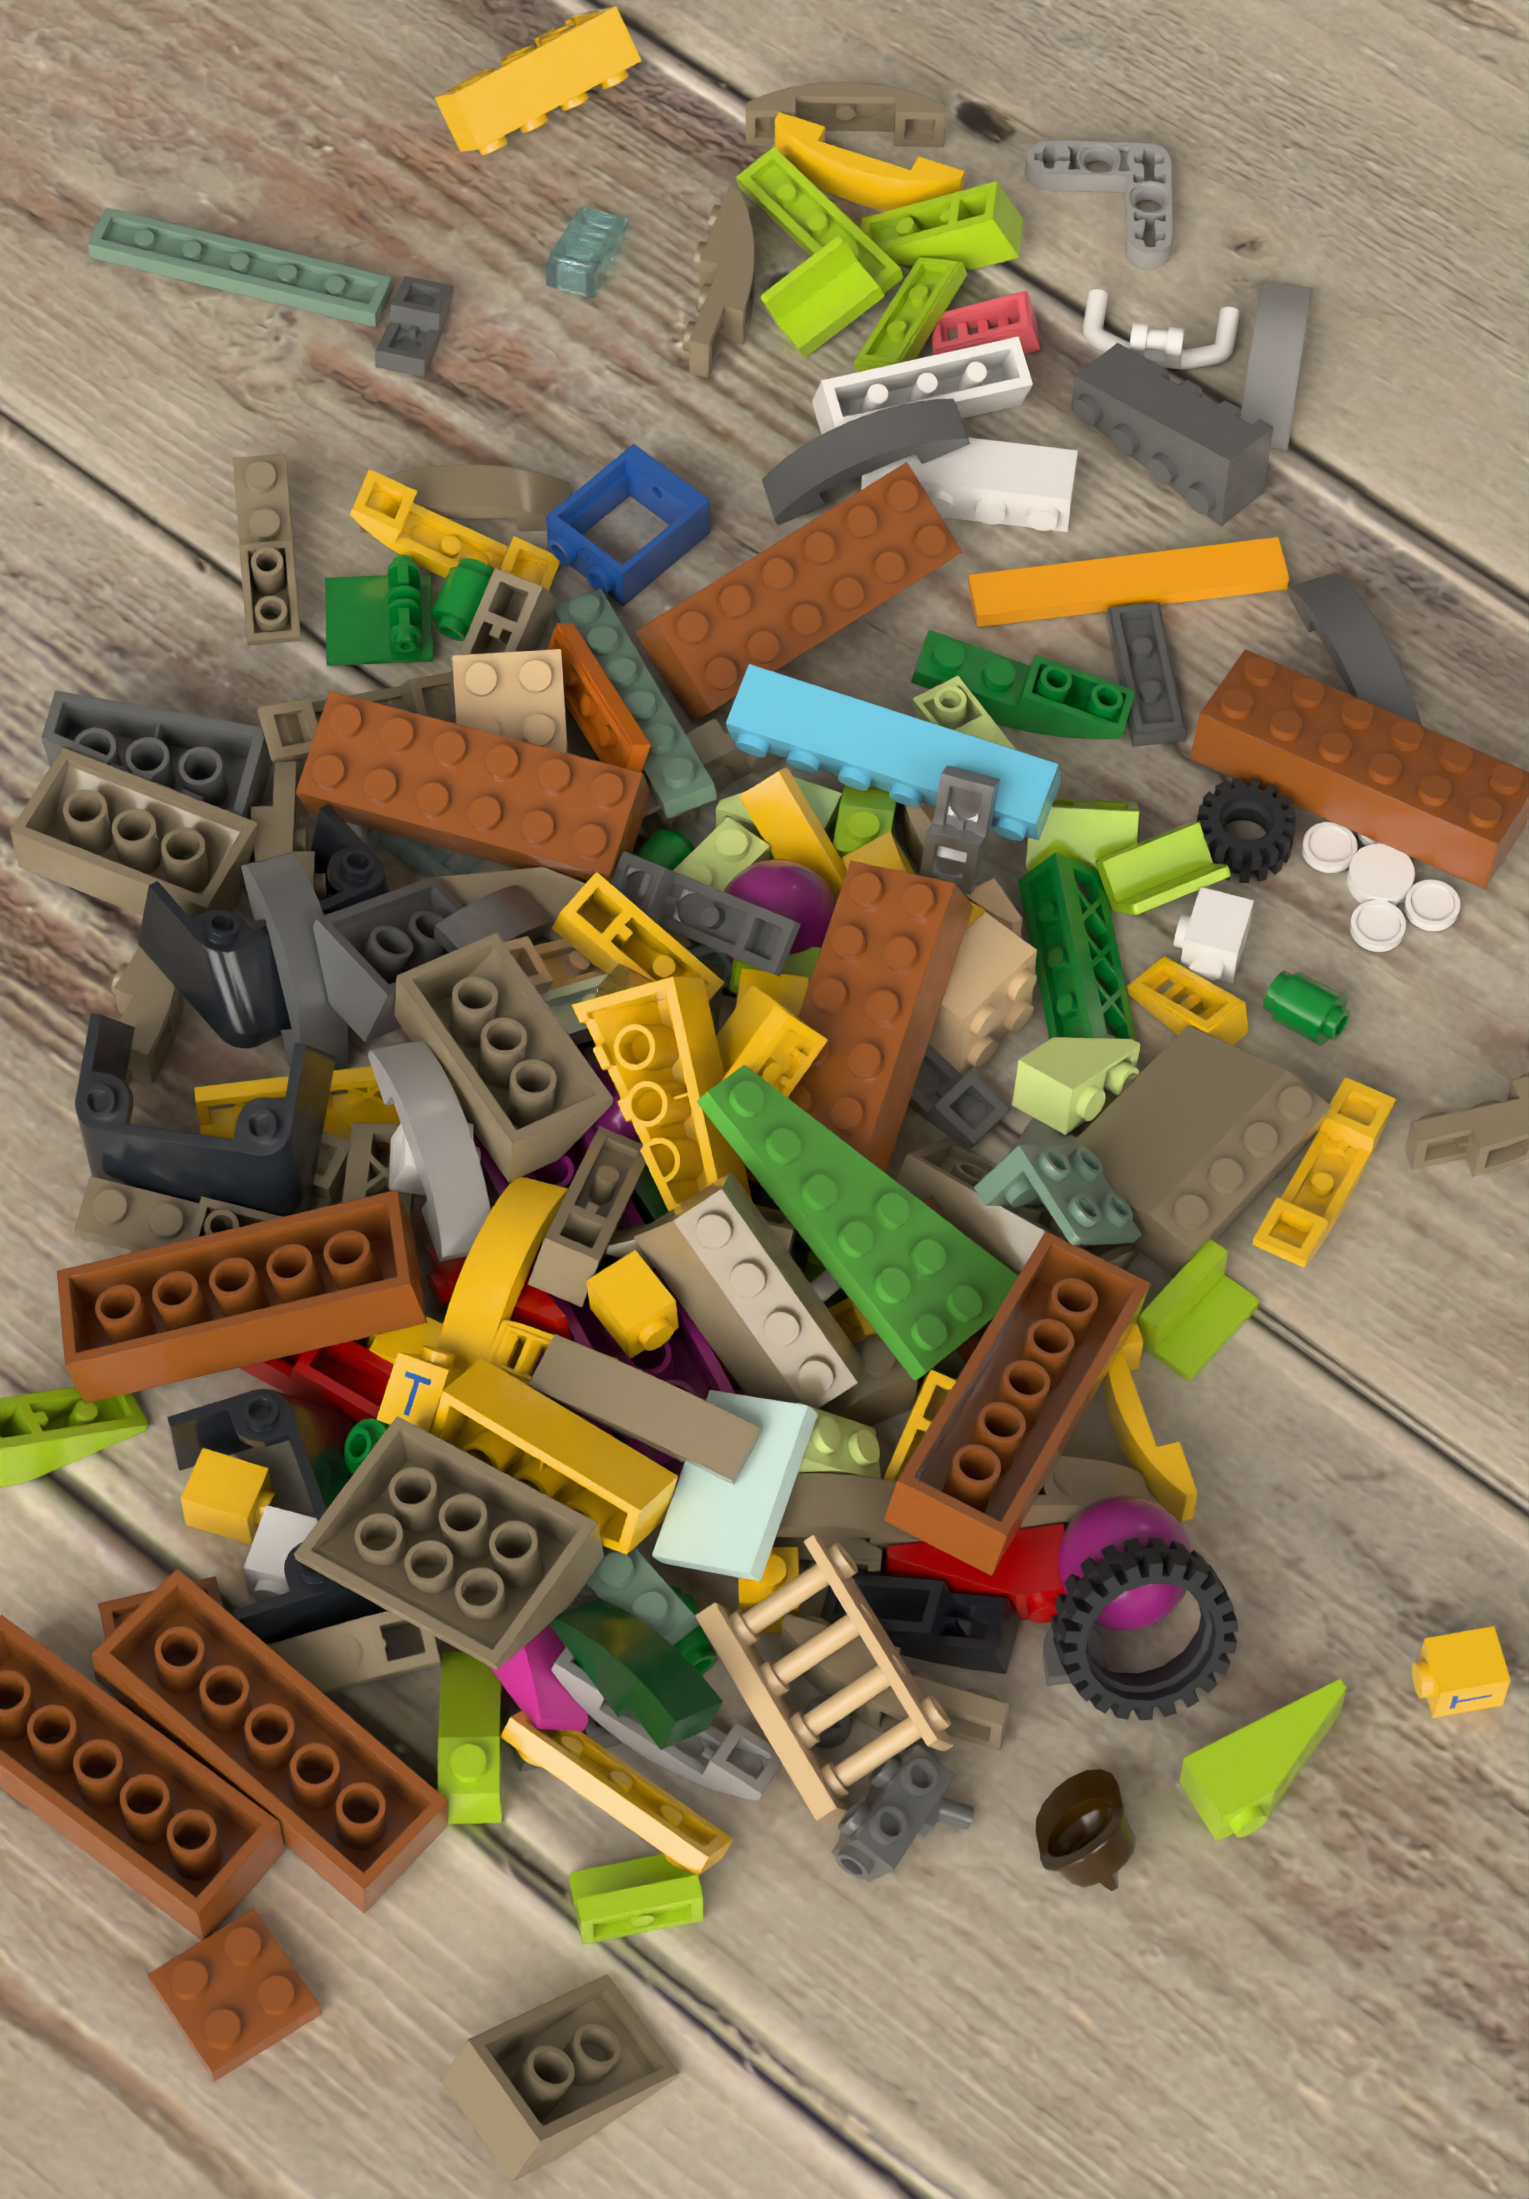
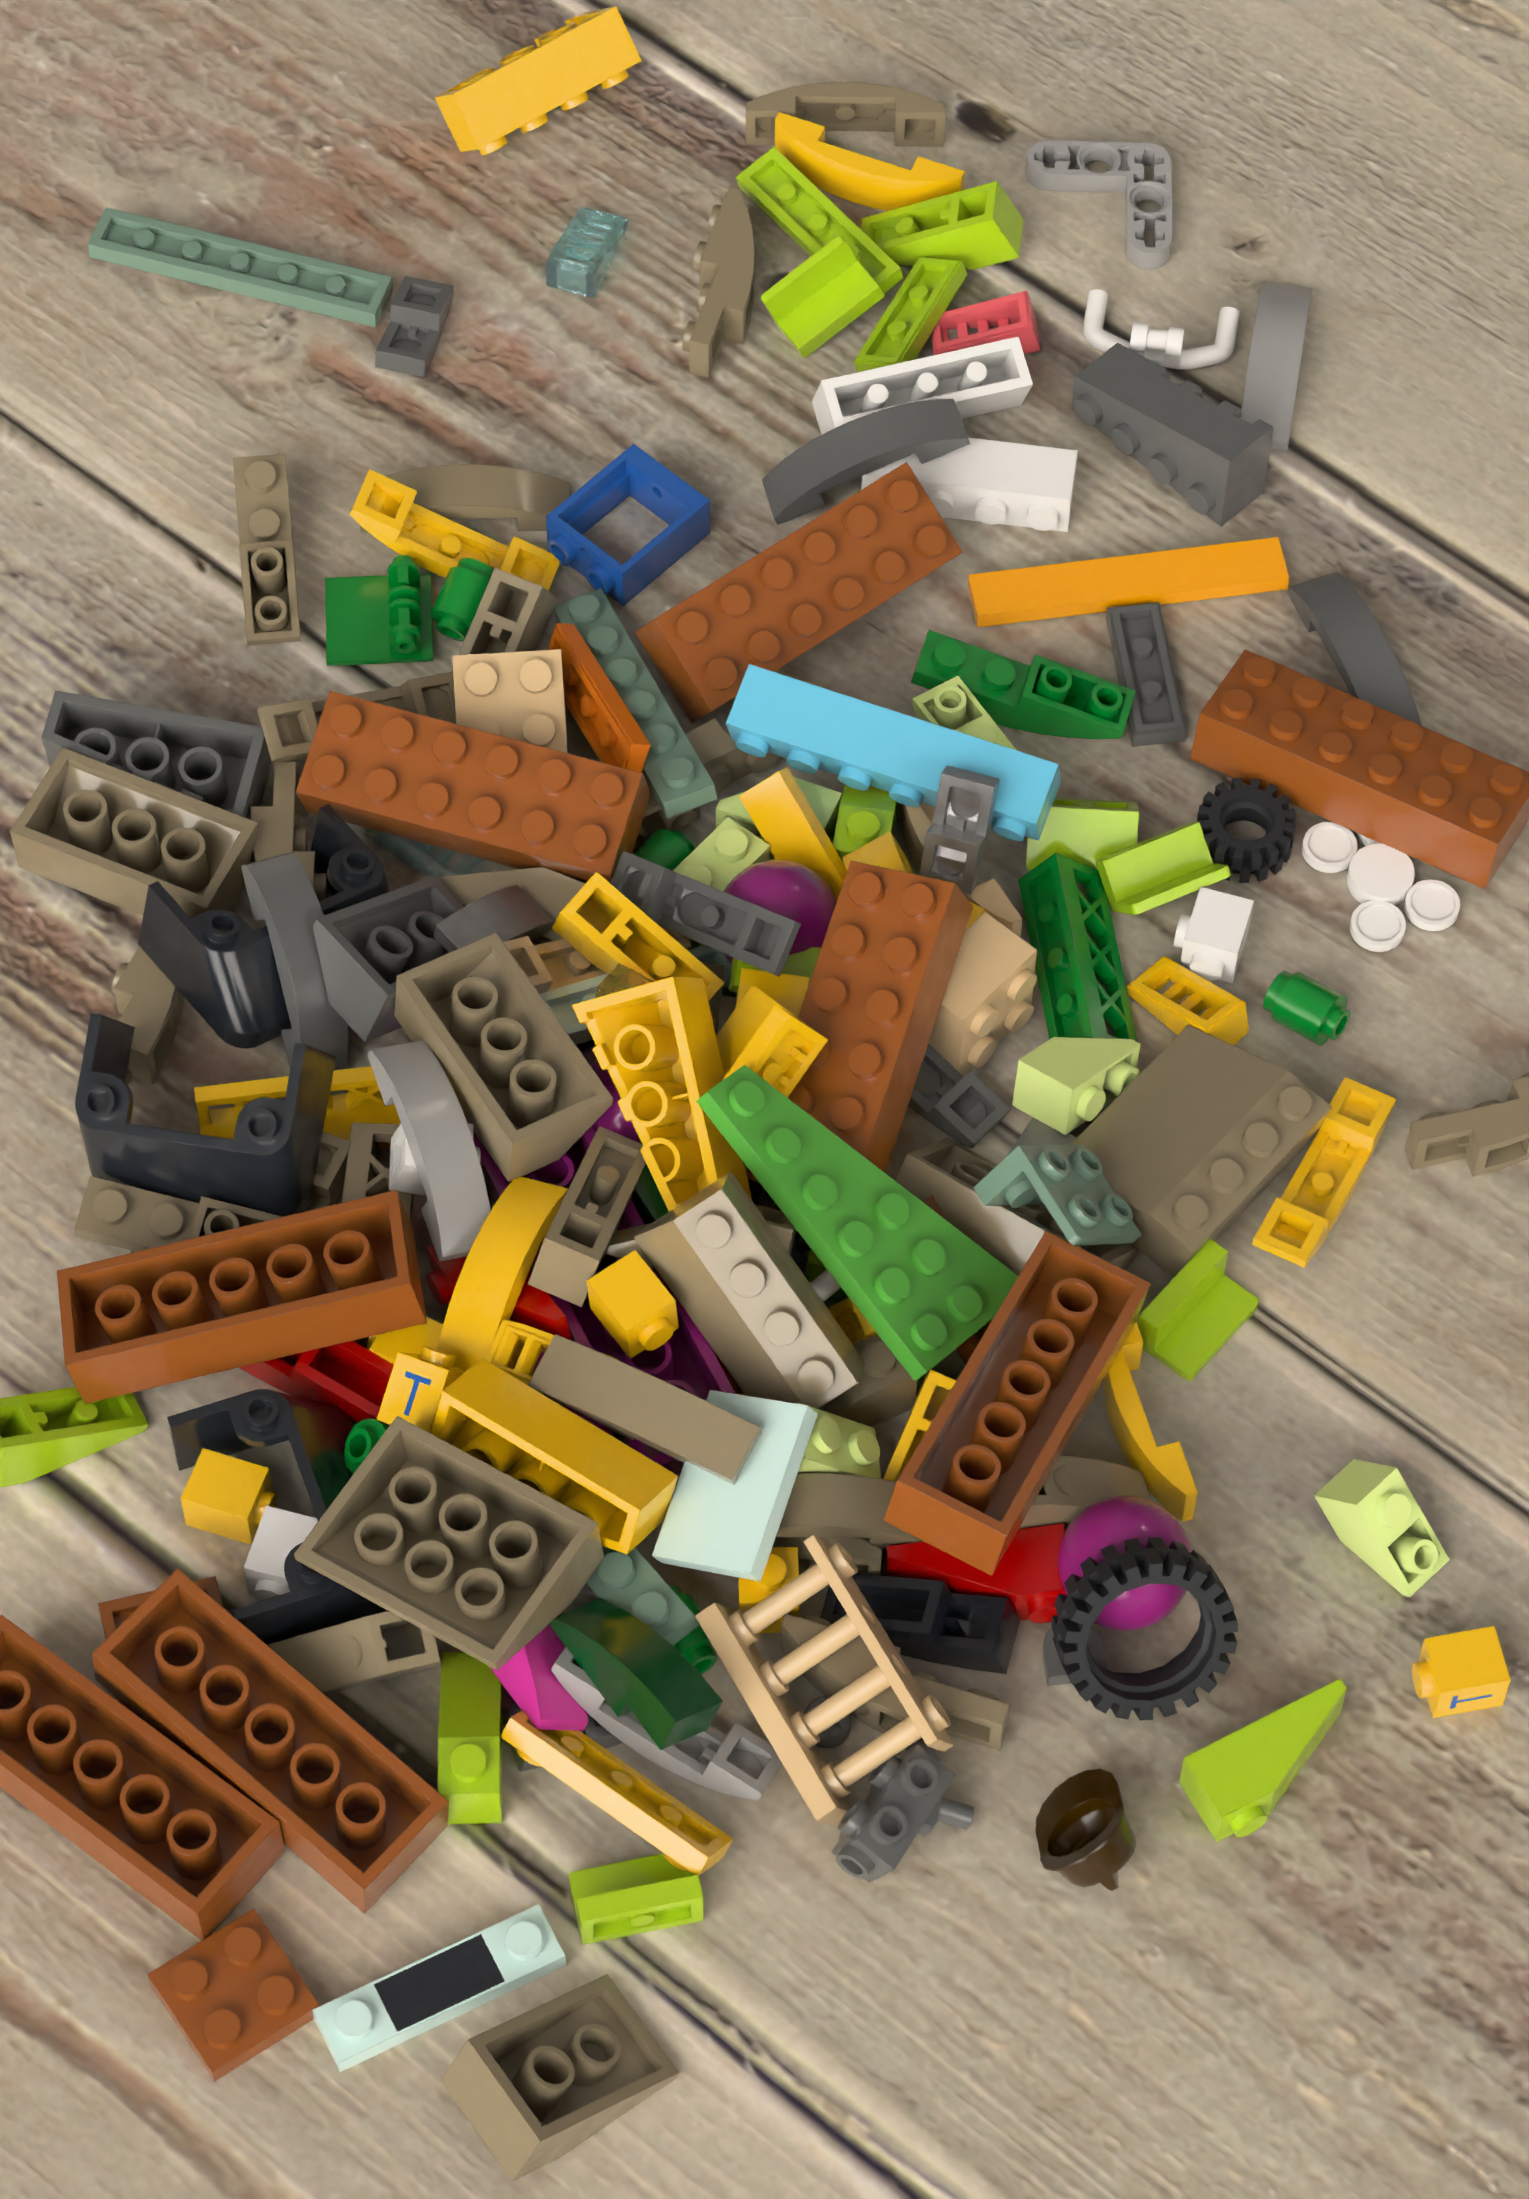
(439, 1987): none -> light aqua plate
(1382, 1524): none -> yellowish green slope

